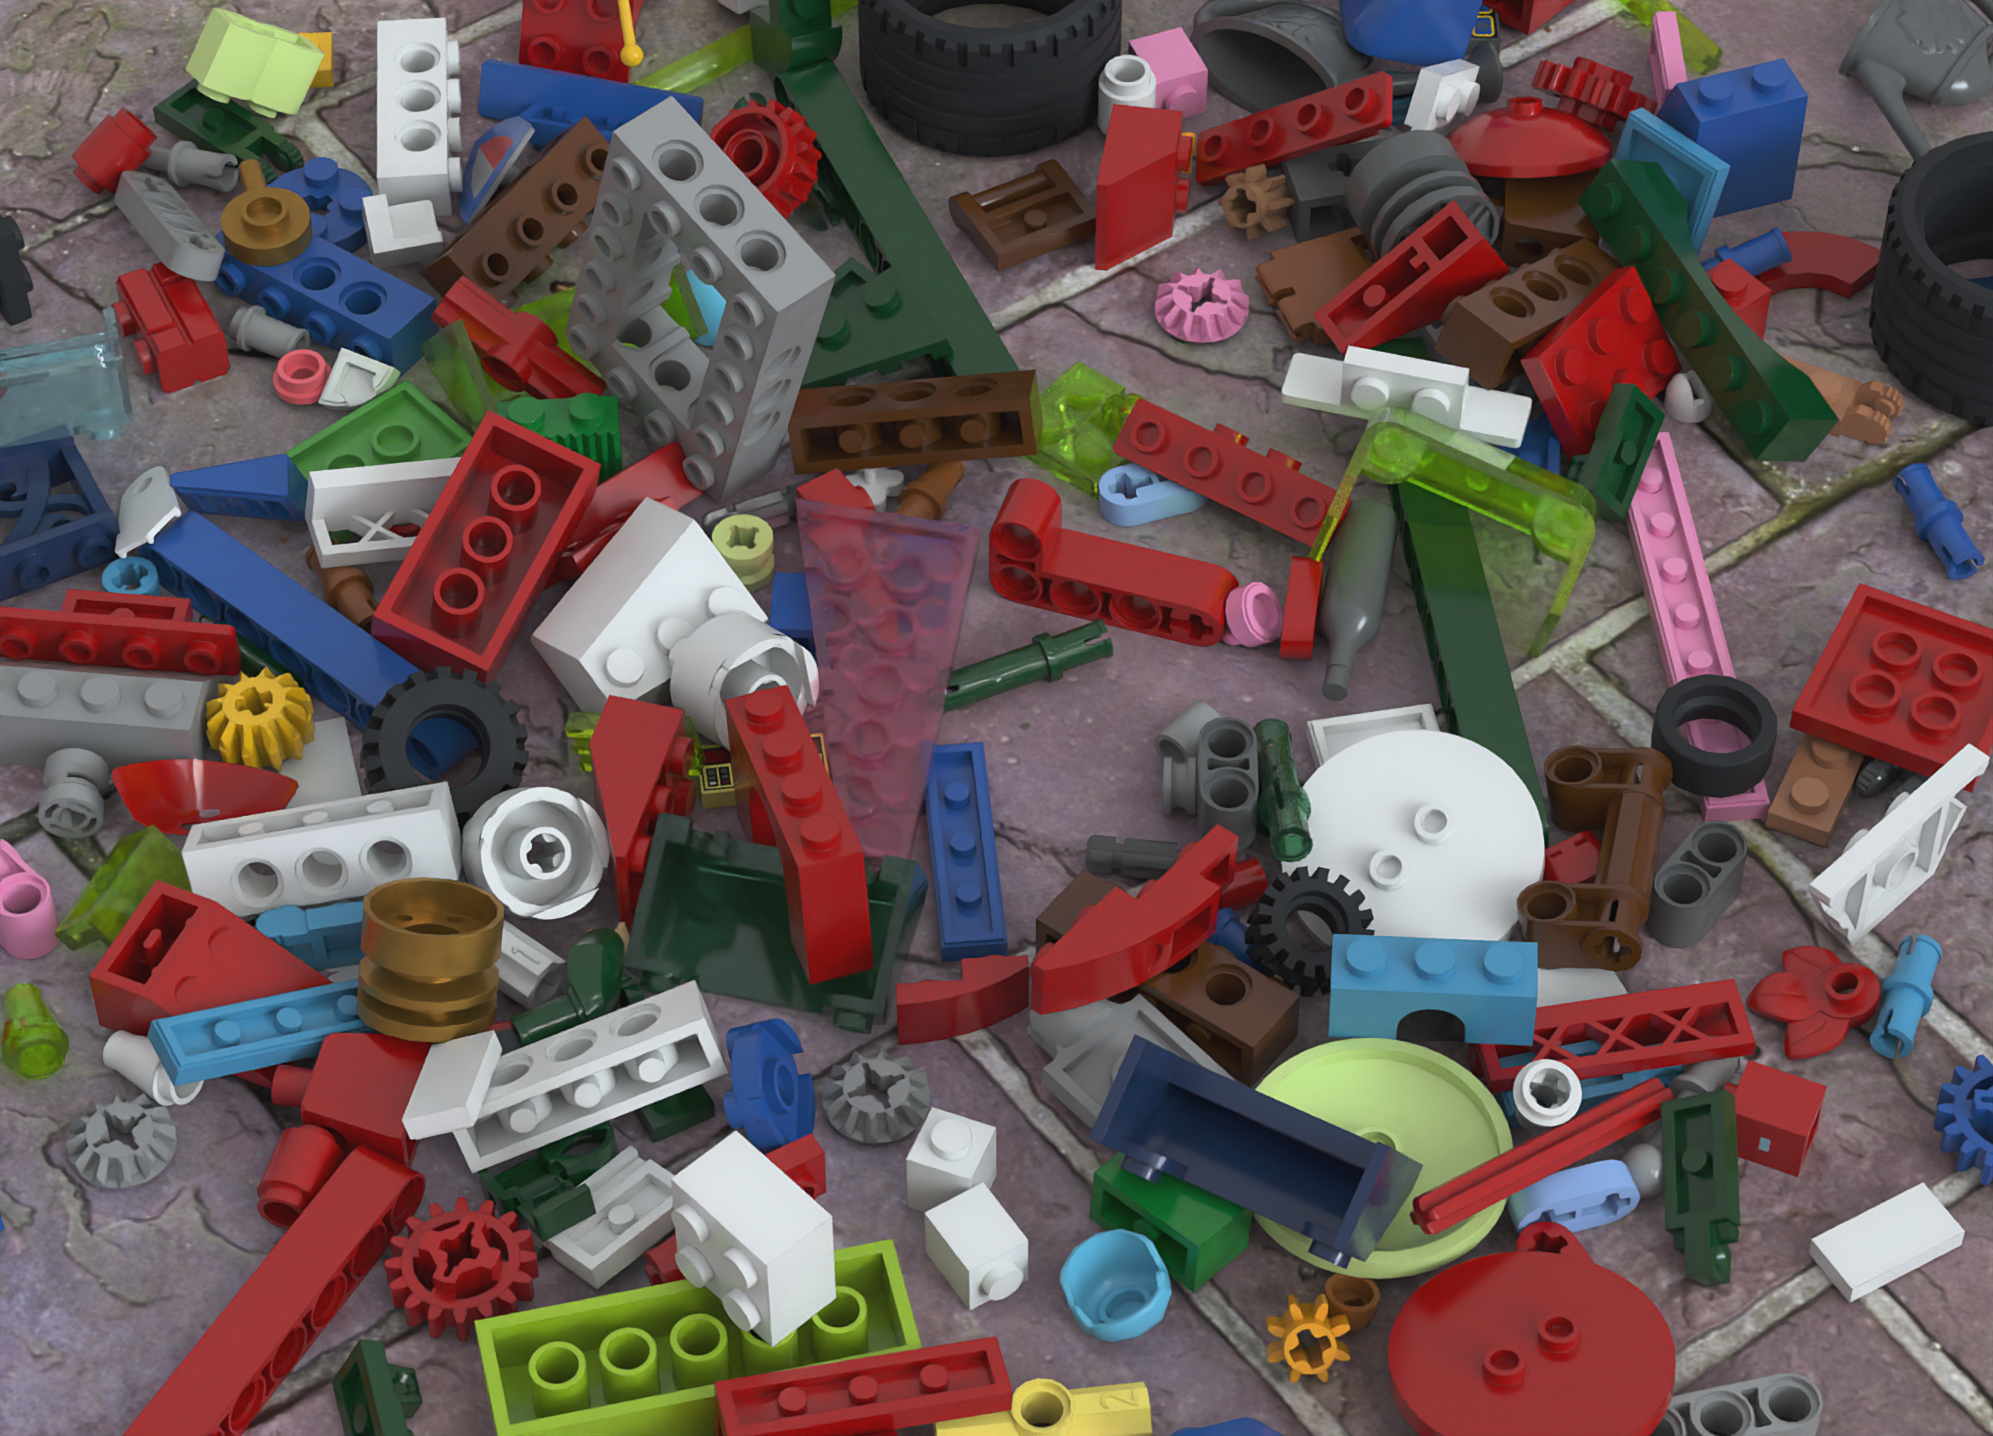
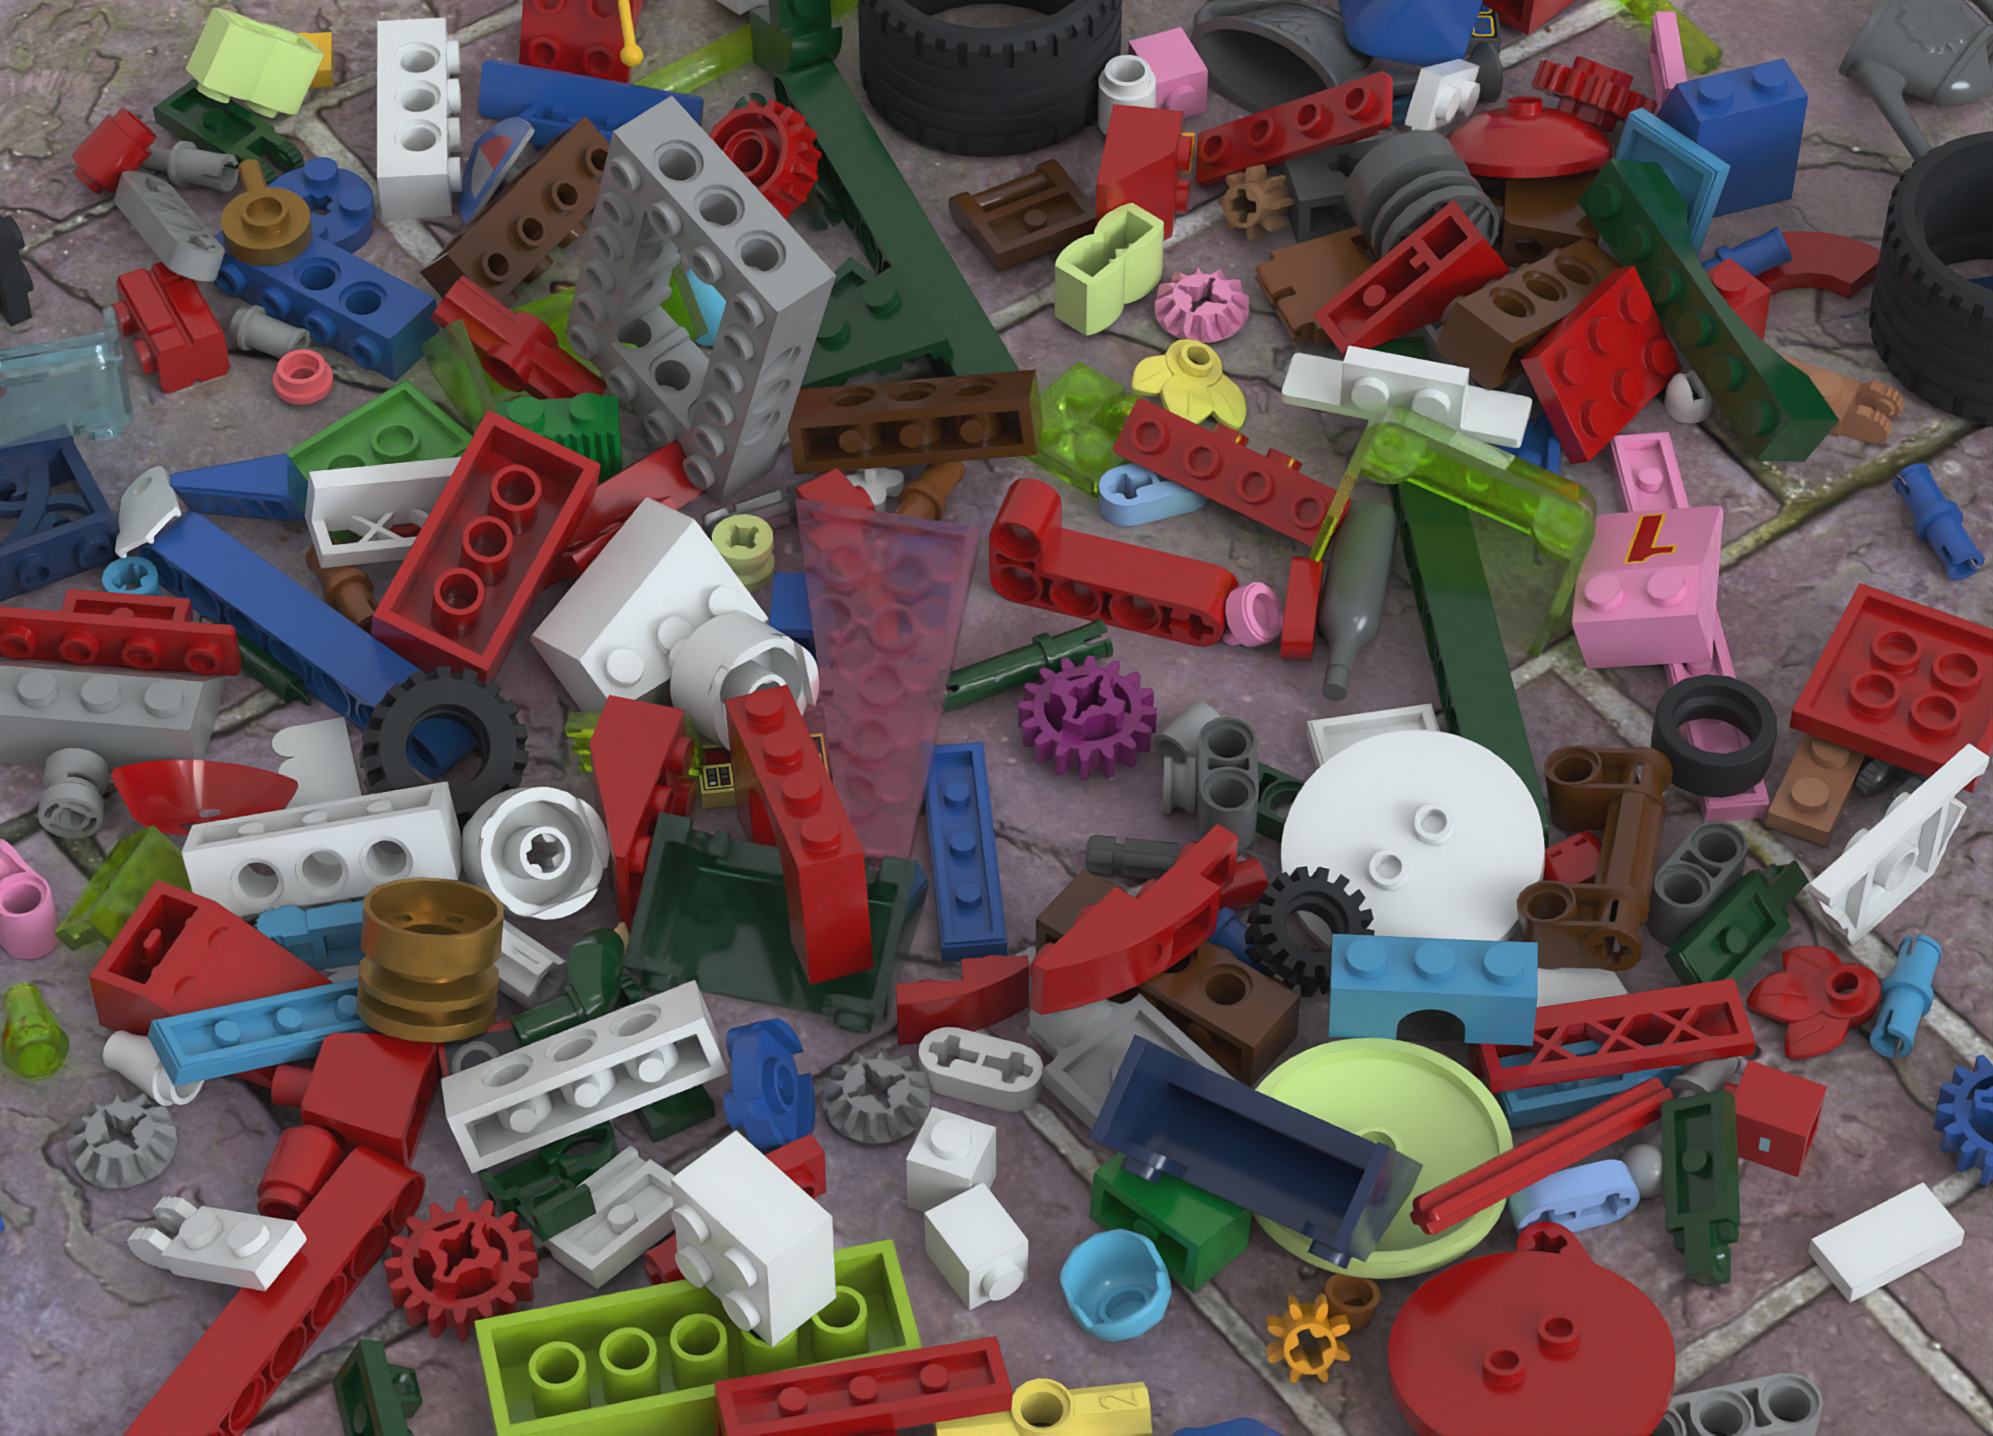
(218, 1244): none -> white hinge
(260, 720): yellow gear -> none
(356, 381): white tile -> none
(400, 232): white panel -> none
(452, 1085): white tile -> none
(981, 1068): none -> white beam
(1087, 717): none -> magenta gear
(1108, 269): none -> yellowish green brick
(1191, 384): none -> light yellow plate
(1278, 813): clear green pin -> none
(1552, 1084): white cone -> none
(1619, 450): dark green hinge -> none
(1649, 588): none -> bright pink slope
(1738, 926): none -> dark green hinge

